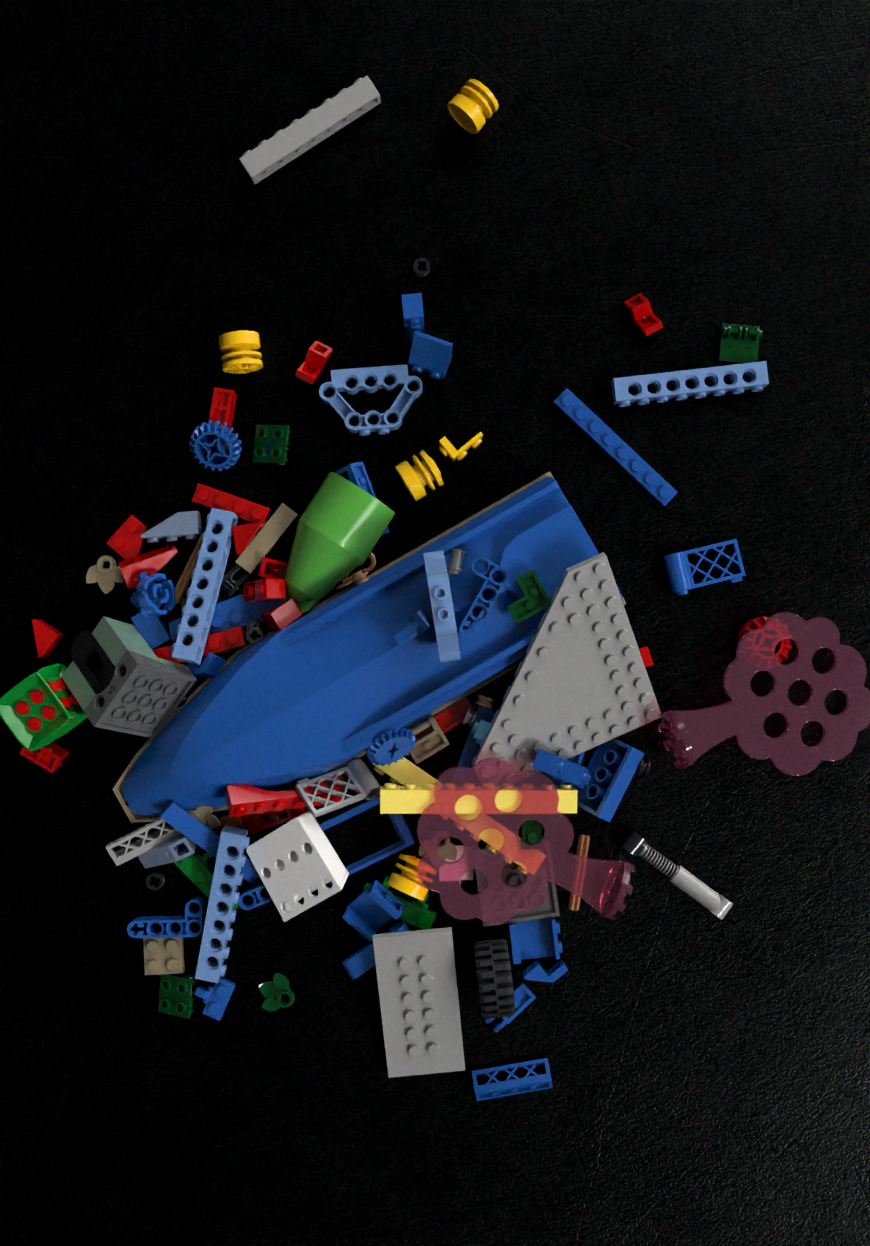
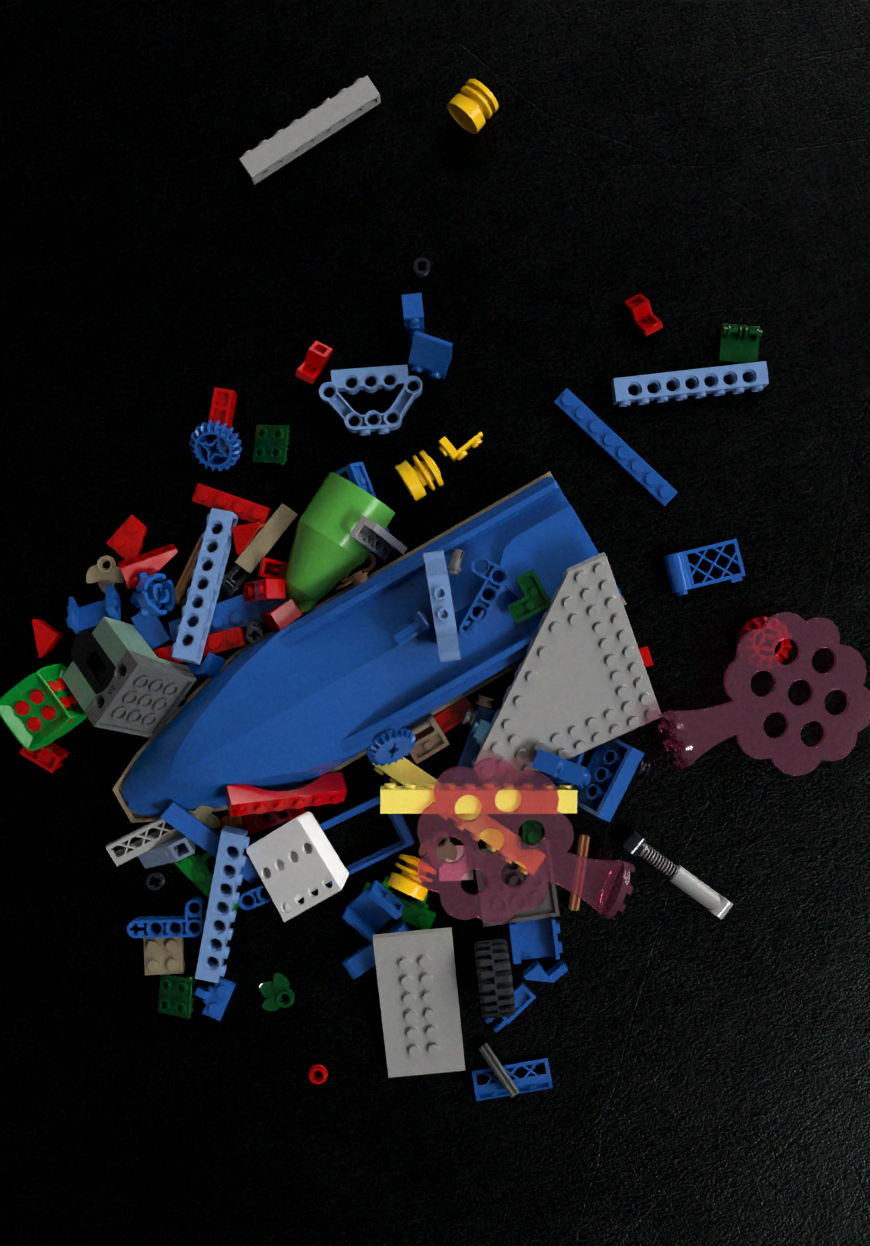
(90, 615): none -> blue panel
(178, 525): sand blue slope -> none
(240, 351): yellow wheel -> none
(318, 1079): none -> red plate
(358, 775): light grey piece -> none
(377, 533): none -> light grey fence
(498, 1070): none -> dark grey axle

